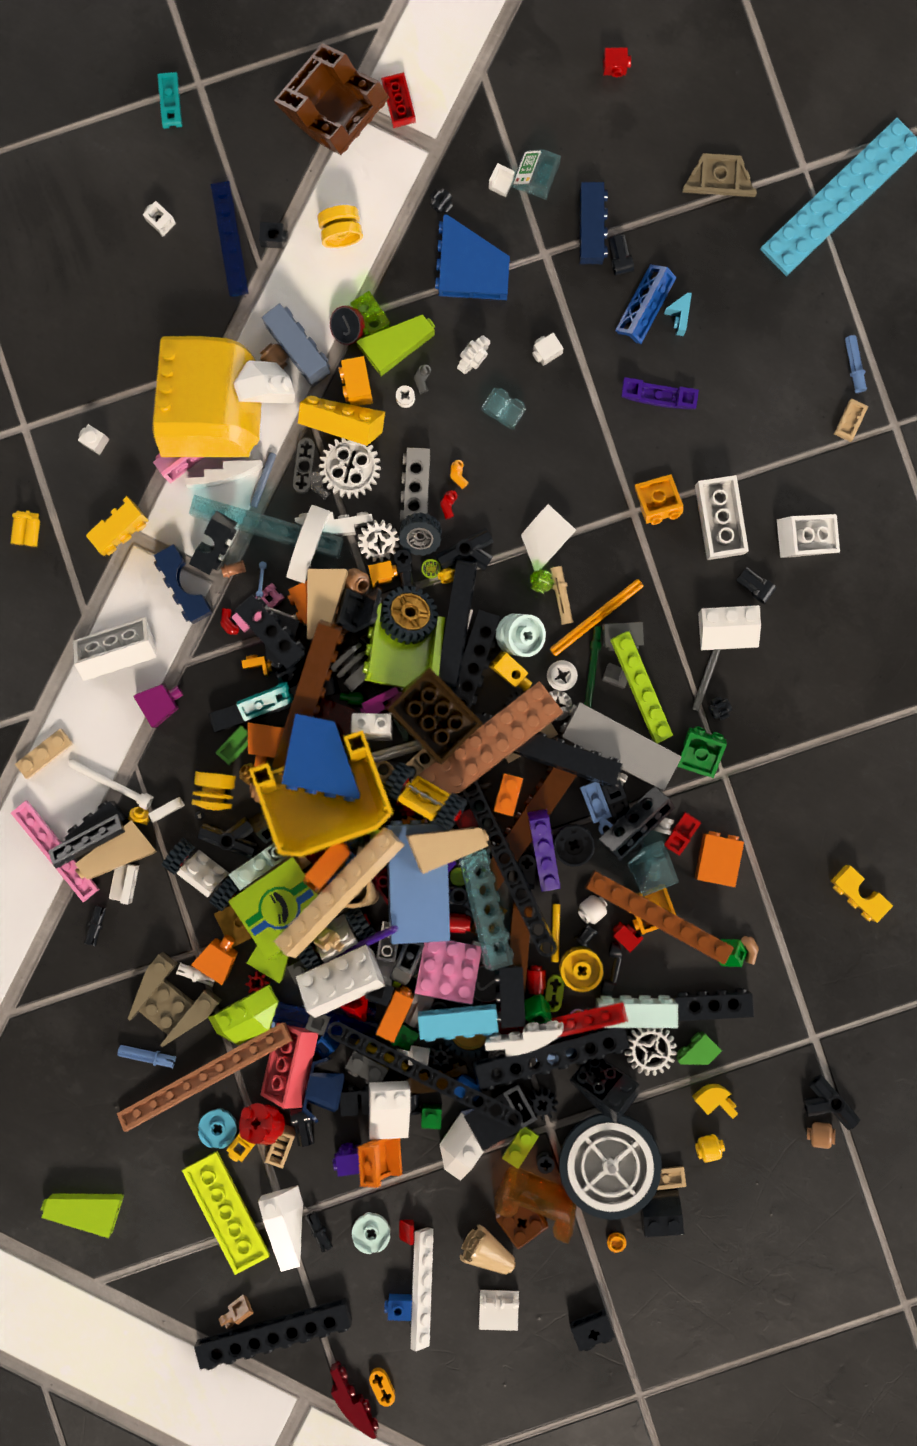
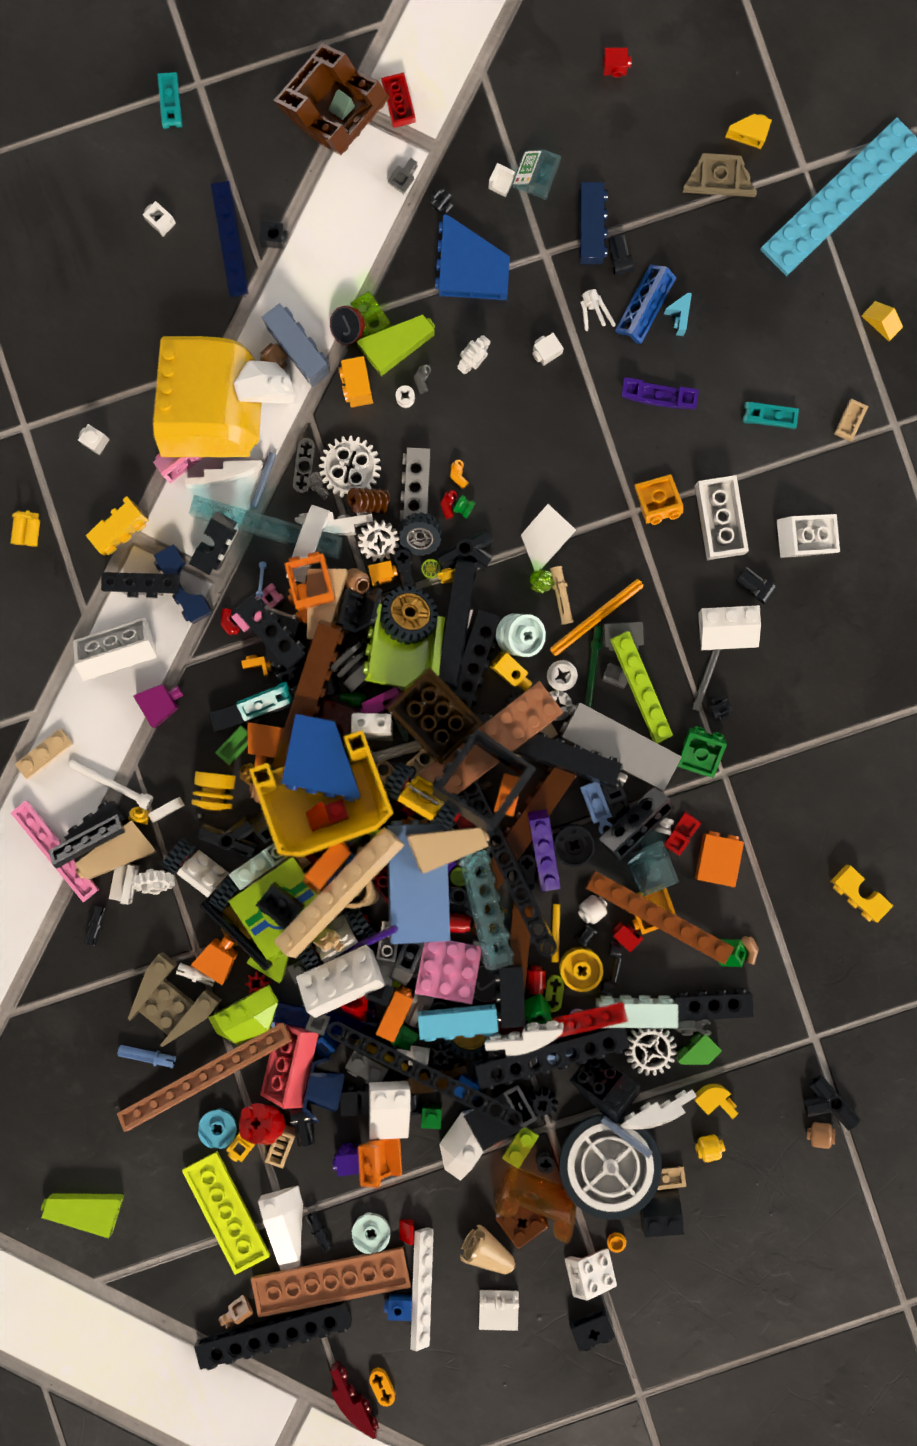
(140, 584): none -> black bracket
(153, 881): none -> white gear
(232, 569): nougat pin -> none
(236, 935): none -> black axle
(280, 905): none -> black bracket
(296, 562): none -> orange window
(326, 815): none -> red slope
(330, 1281): none -> nougat plate
(340, 226): yellow wheel -> none
(341, 105): none -> sand green slope
(341, 419): yellow wedge -> none
(368, 500): none -> reddish brown piece
(402, 177): none -> dark grey plate
(464, 506): none -> green wheel
(500, 753): none -> black window
(504, 408): clear light blue brick -> none
(591, 1274): none -> white bracket
(593, 301): none -> white plant
(626, 1136): none -> sand blue bar
(657, 1114): none -> white slope
(687, 1028): none -> dark grey plate
(750, 130): none -> yellow slope
(771, 415): none -> teal plate
(857, 371): medium blue axle -> none
(883, 319): none -> yellow slope

